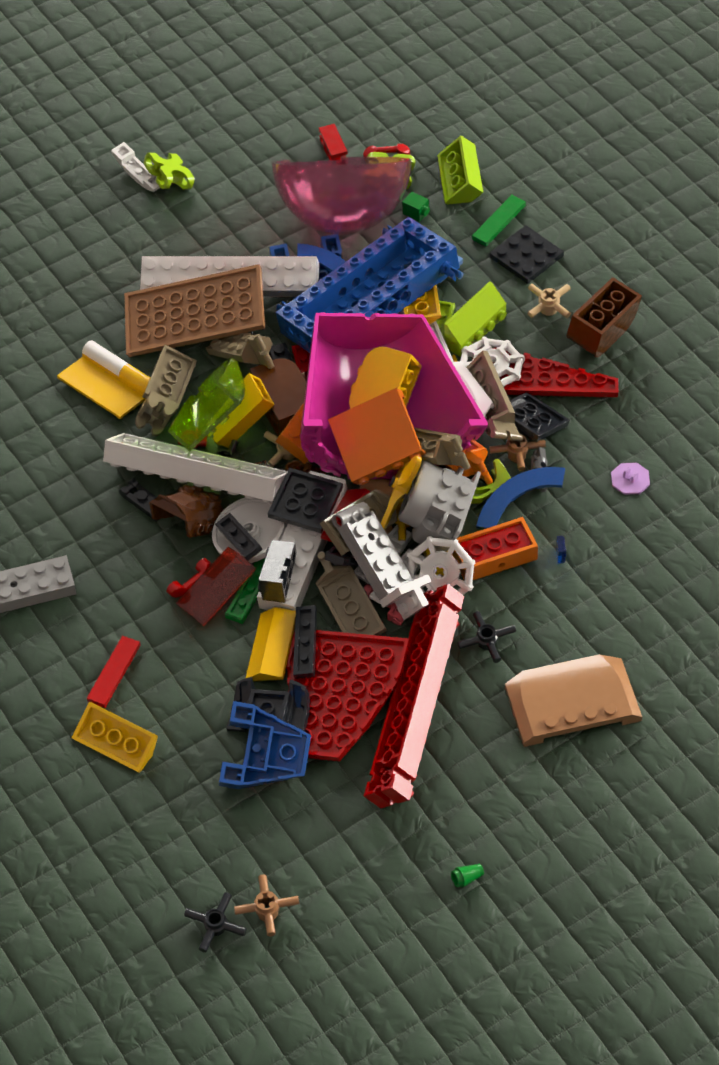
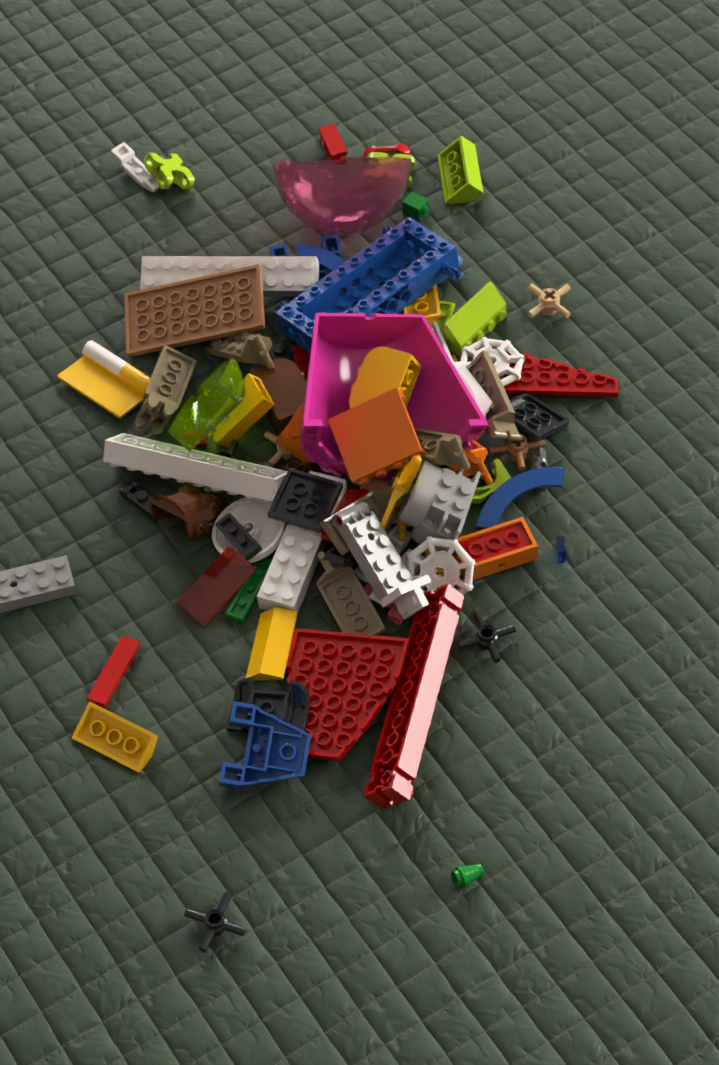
(176, 590): red bar -> none
(265, 898): medium nougat bar -> none
(277, 571): wedge -> none
(305, 642): black plate -> none
(498, 220): green tile -> none
(526, 254): black plate -> none
(571, 697): medium nougat slope -> none
(604, 317): reddish brown brick -> none
(630, 478): lavender piece -> none

